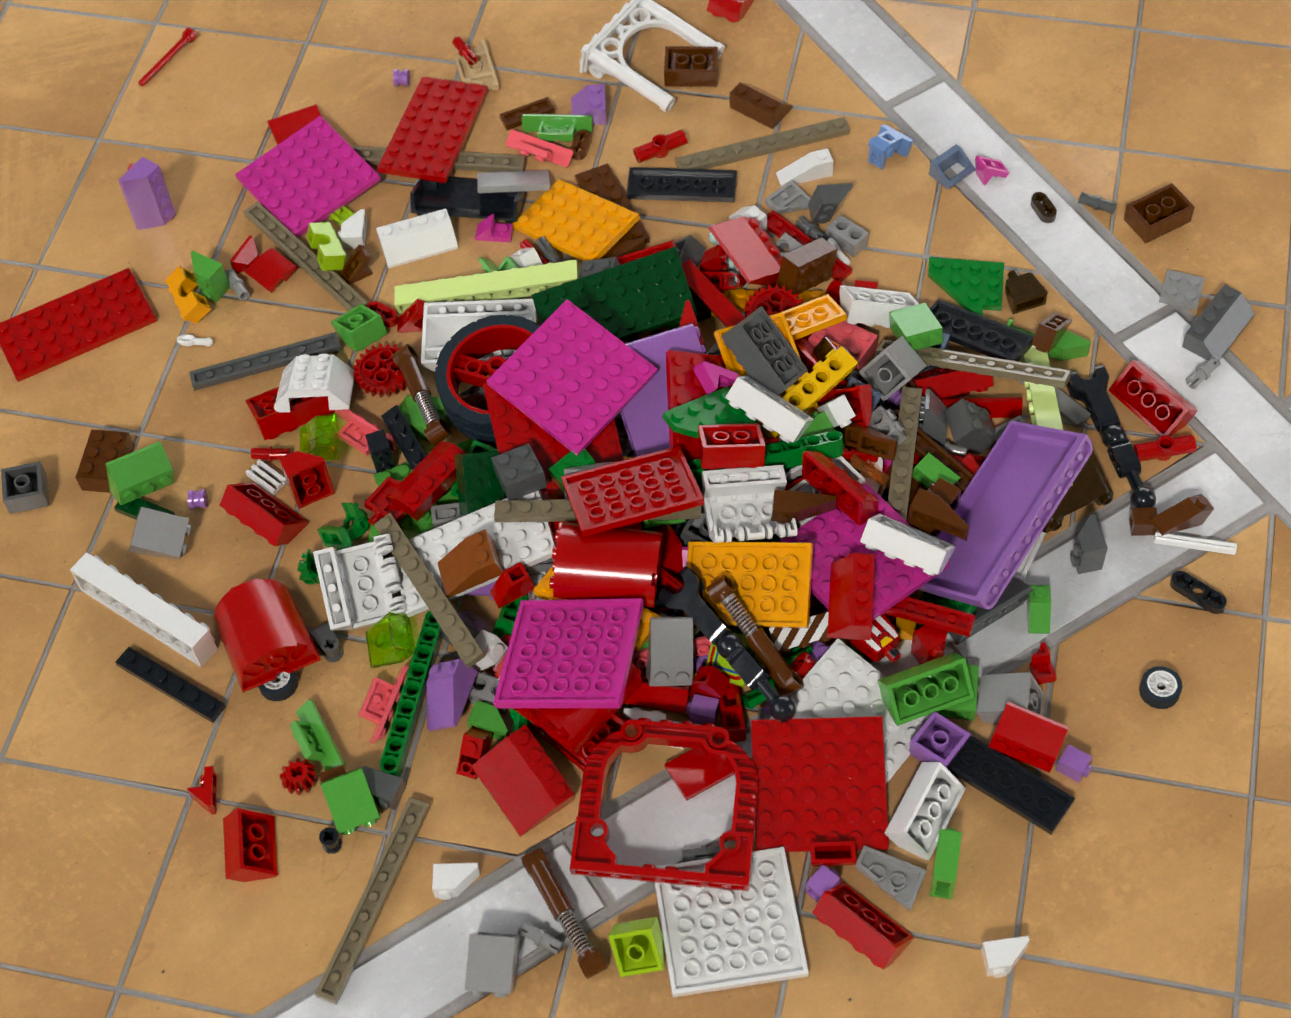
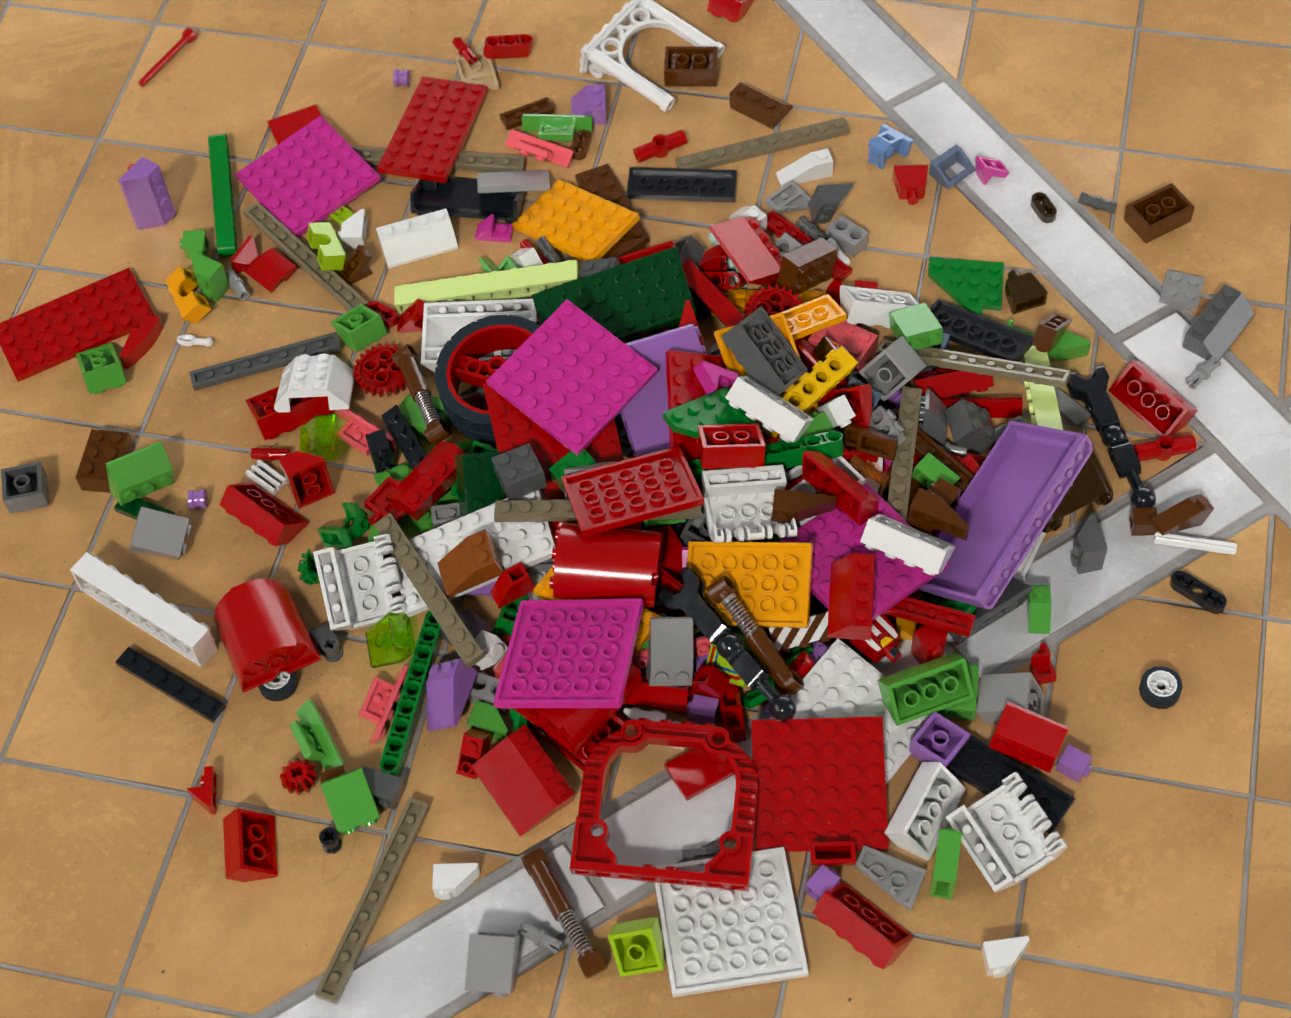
(101, 368): none -> bright green slope
(141, 340): none -> red slope
(194, 241): none -> bright green slope
(222, 195): none -> green beam
(507, 46): none -> red beam
(910, 182): none -> red torso
(1007, 834): none -> white slope

